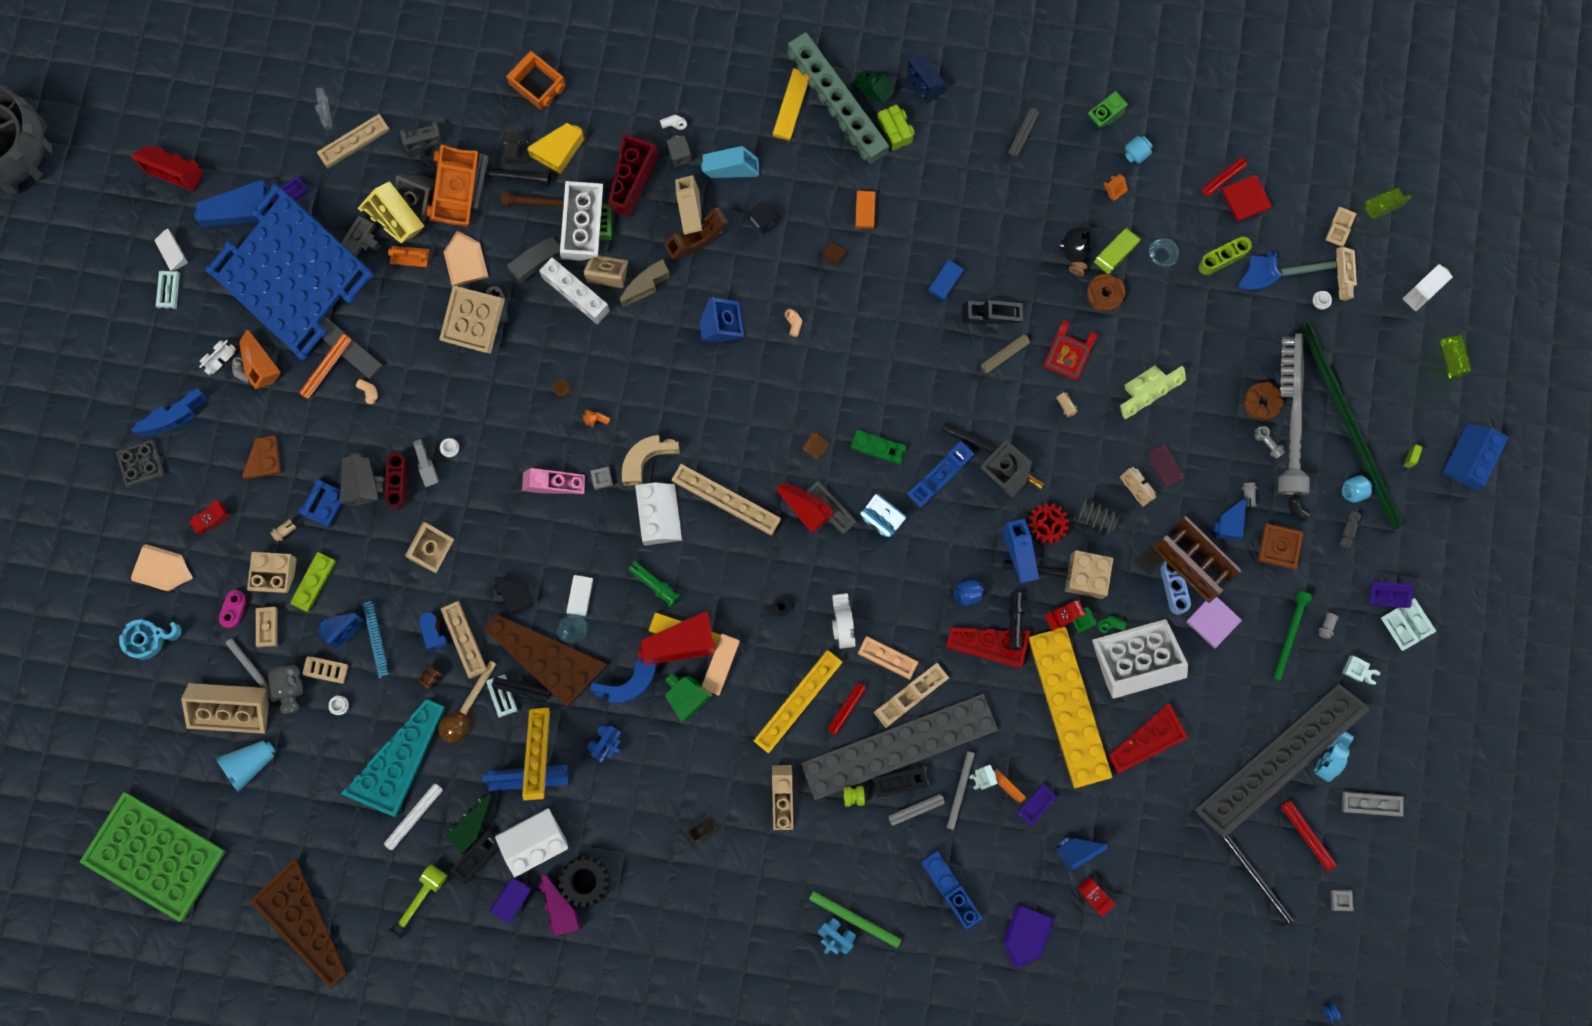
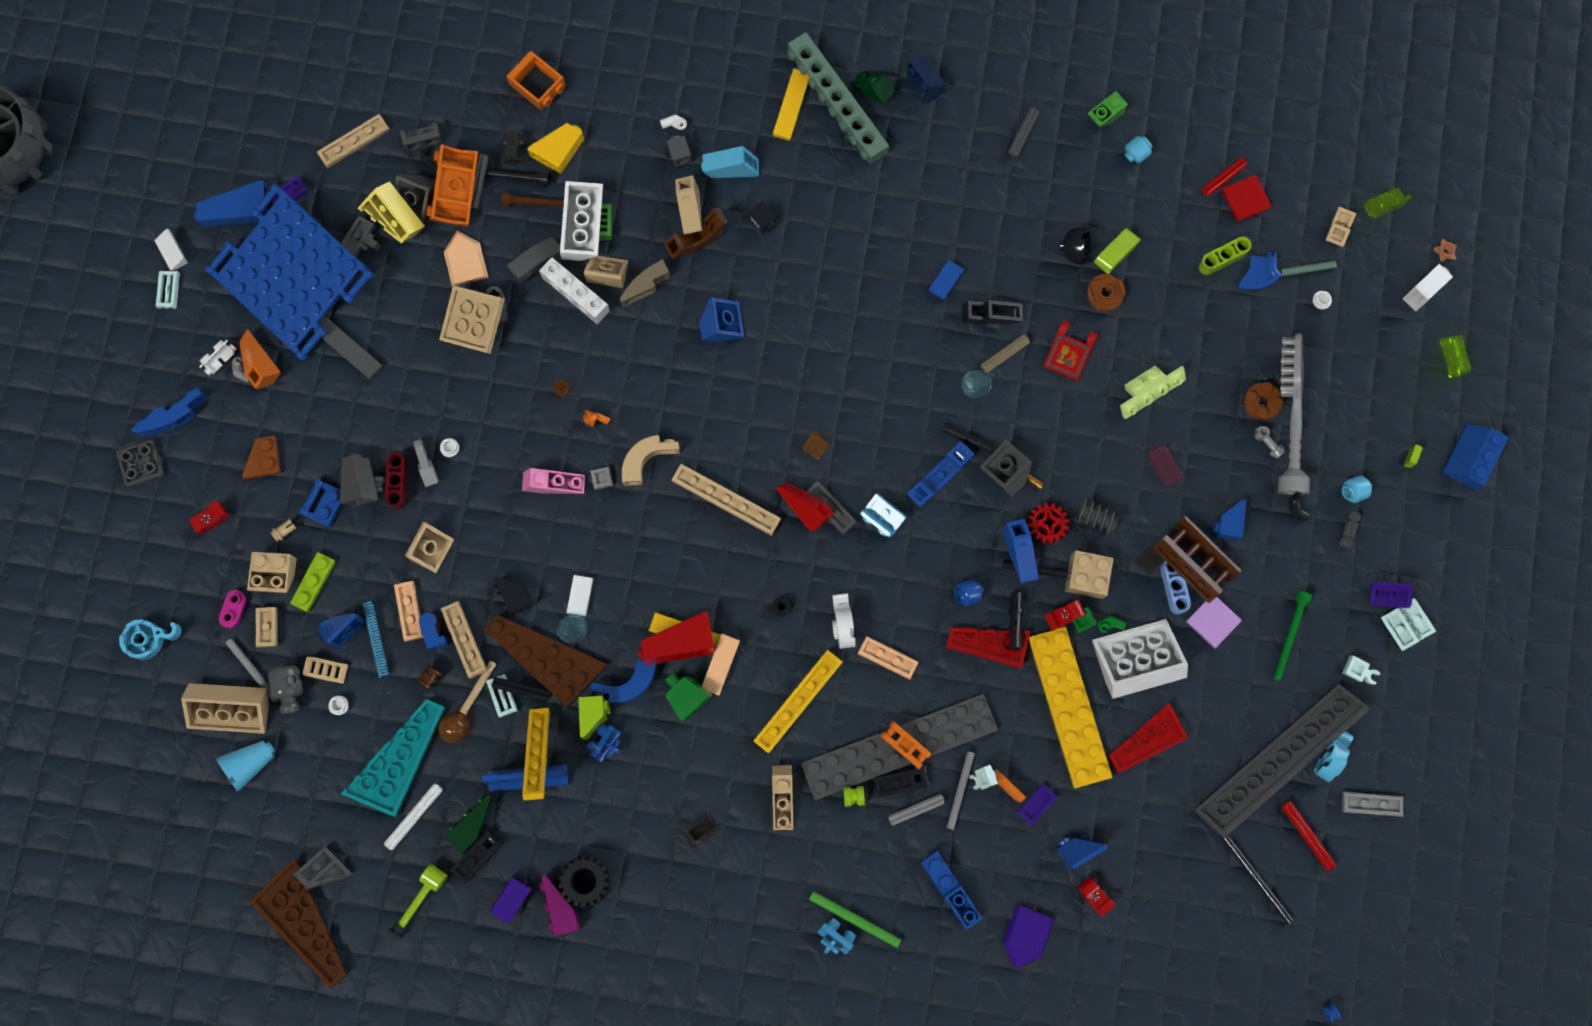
(152, 856): bright green plate -> none
(160, 569): light nougat tile -> none
(168, 167): red slope -> none
(321, 870): none -> dark grey wing
(322, 108): clear plate -> none
(325, 366): orange axle -> none
(370, 391): light nougat arm -> none
(408, 256): orange hinge -> none
(408, 610): none -> light nougat tile
(531, 842): white slope -> none
(592, 714): none -> lime slope
(631, 173): dark red wedge -> none
(658, 513): white slope -> none
(661, 589): green pin -> none
(795, 320): light nougat arm -> none
(833, 253): reddish brown slope -> none
(846, 709): red axle -> none
(865, 209): orange tile -> none
(878, 447): green plate -> none
(895, 127): lime brick -> none
(905, 745): none -> orange plate
(911, 695): tan slope -> none
(975, 384): none -> clear light blue hair
(1067, 405): tan pin -> none
(1078, 268): medium nougat bush -> none
(1116, 187): orange tile -> none
(1143, 493): tan hinge -> none
(1166, 244): clear light blue piece -> none
(1250, 493): light grey pin -> none
(1280, 546): dark orange plate -> none
(1328, 626): light grey pin -> none
(1341, 900): light grey tile -> none
(1346, 272): tan hinge -> none
(1351, 426): dark green axle -> none
(1445, 246): none -> nougat plate

